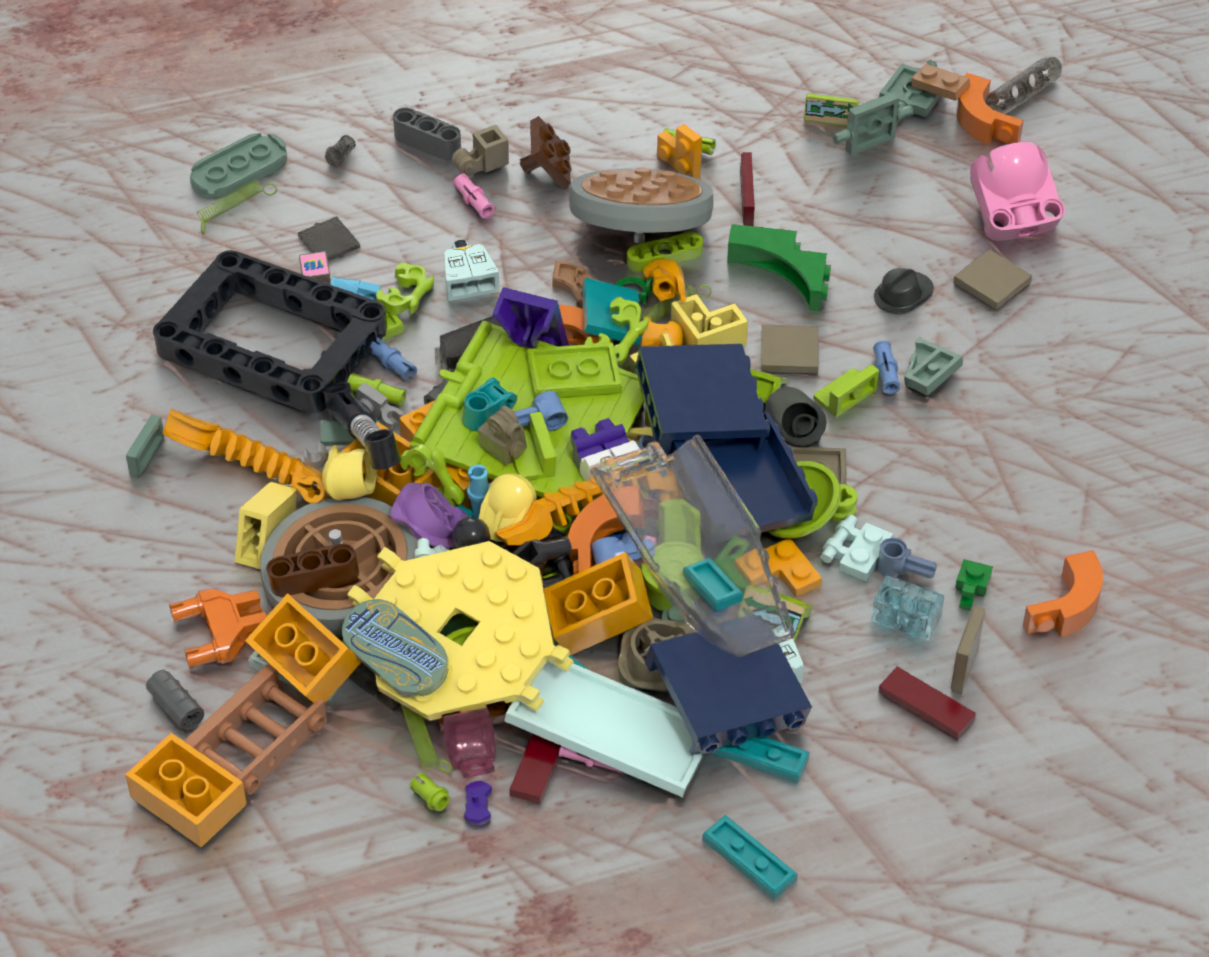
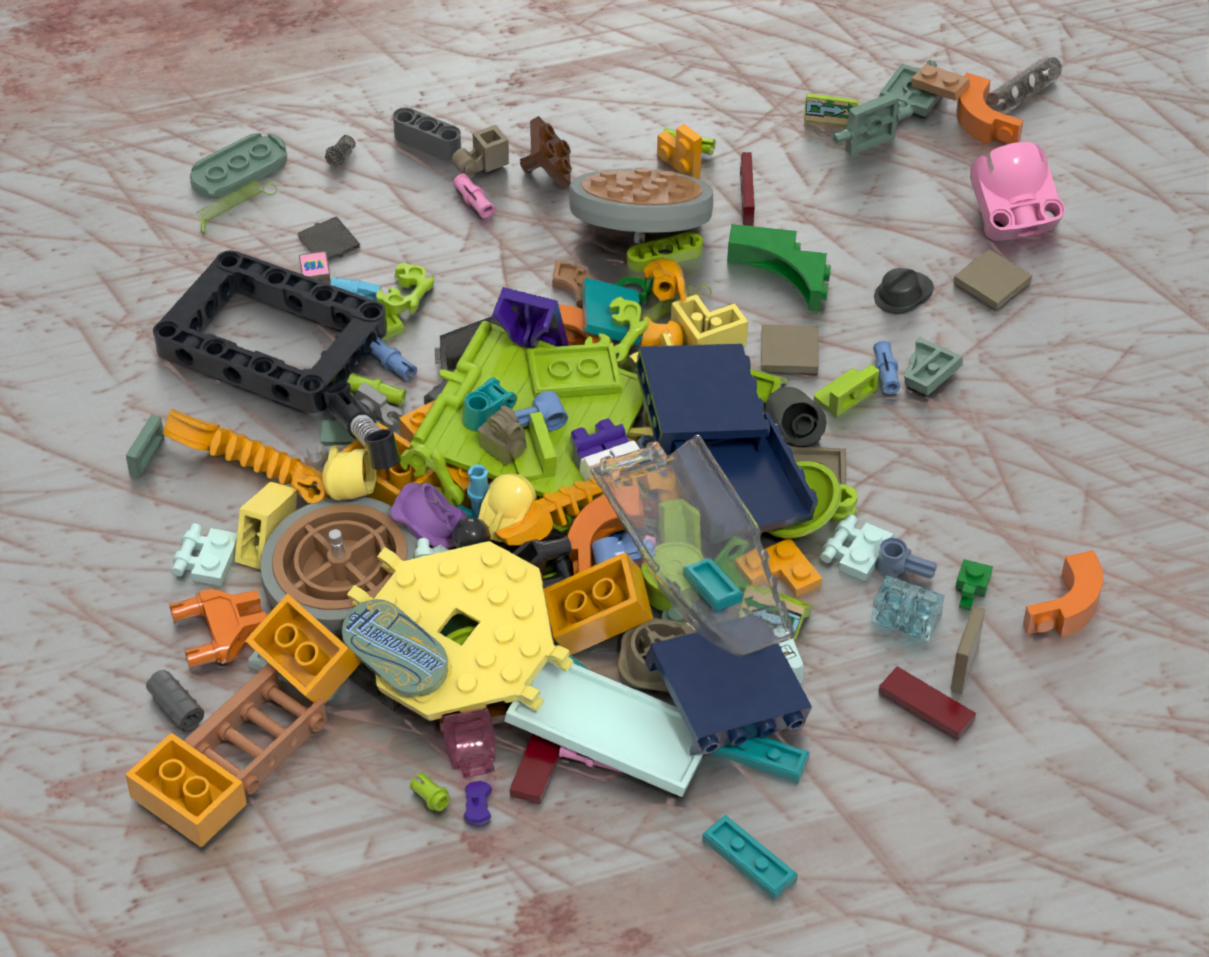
(215, 555): none -> light aqua plate
(312, 570): reddish brown beam -> none
(437, 762): lime piece -> none
(469, 271): light aqua torso -> none

